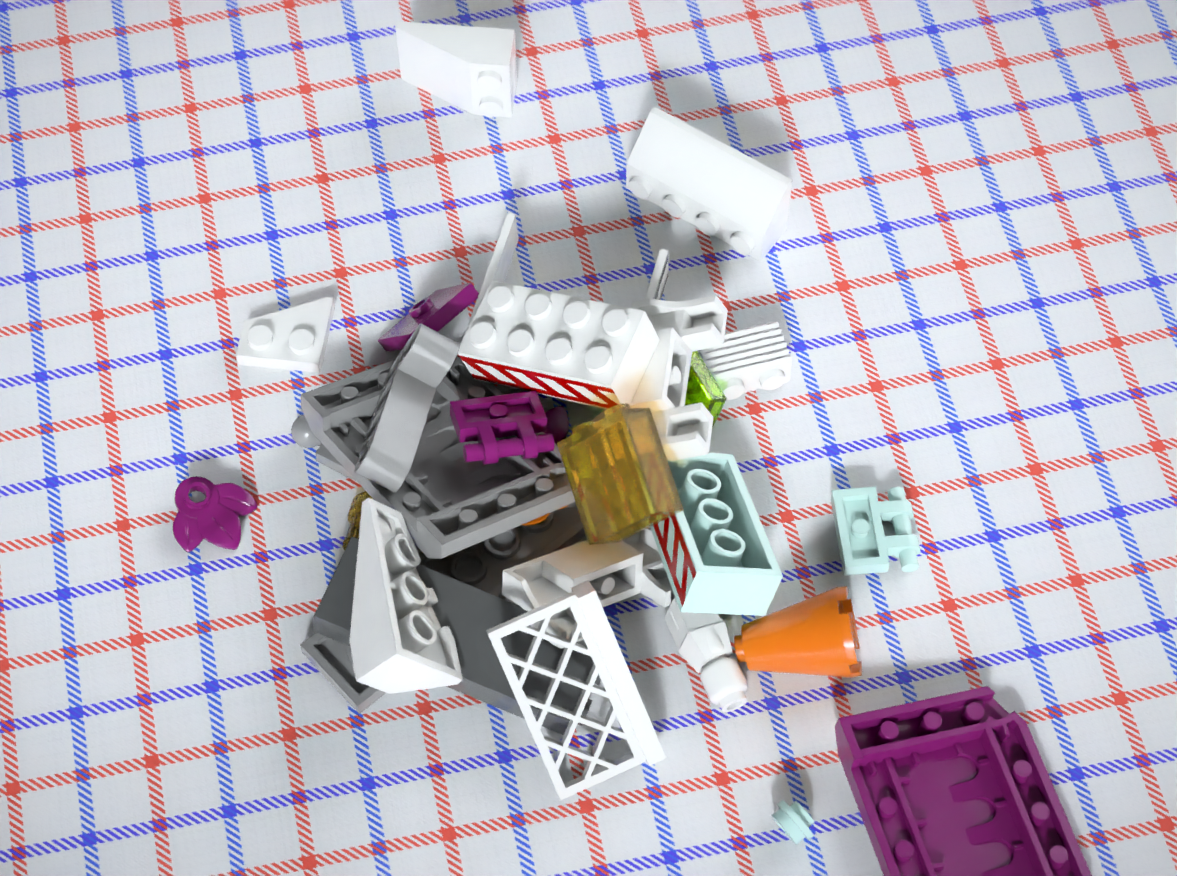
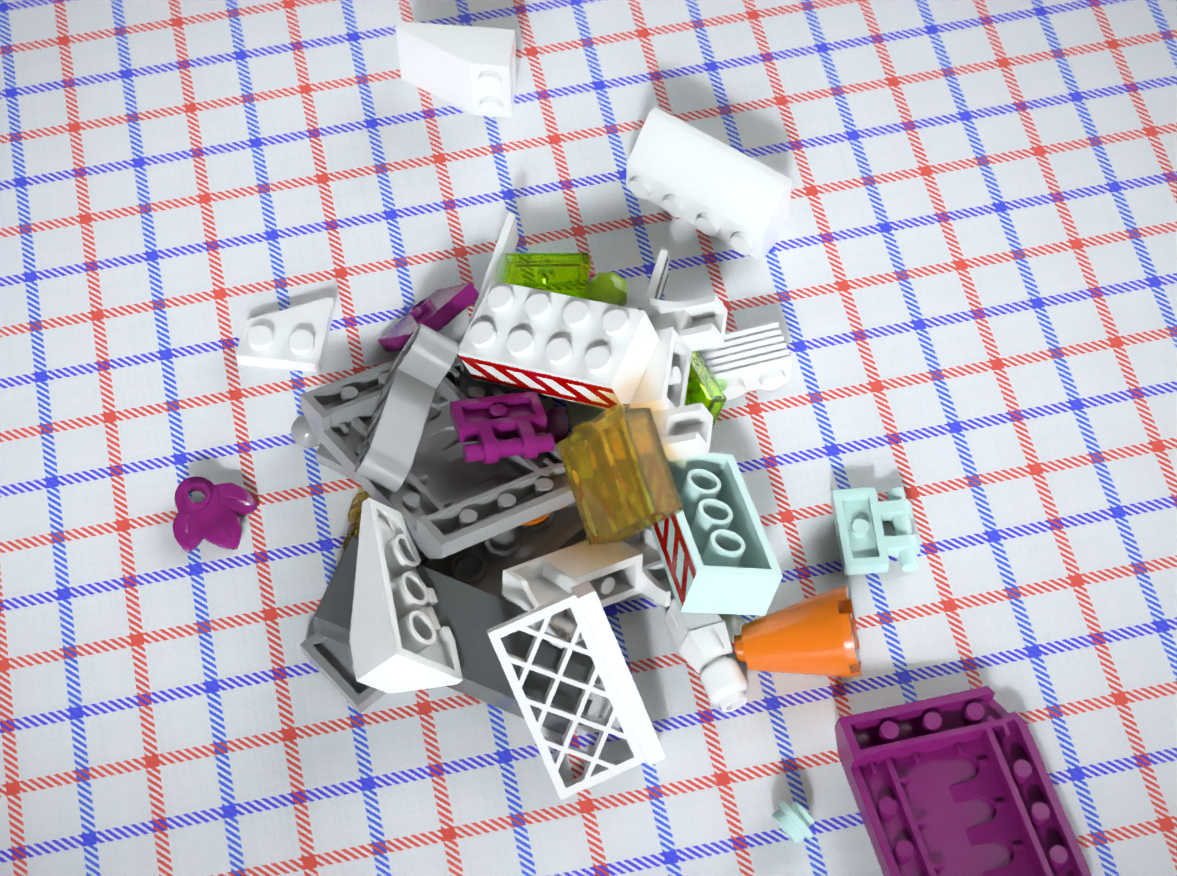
(549, 272): none -> clear neon green panel
(608, 288): none -> lime tile

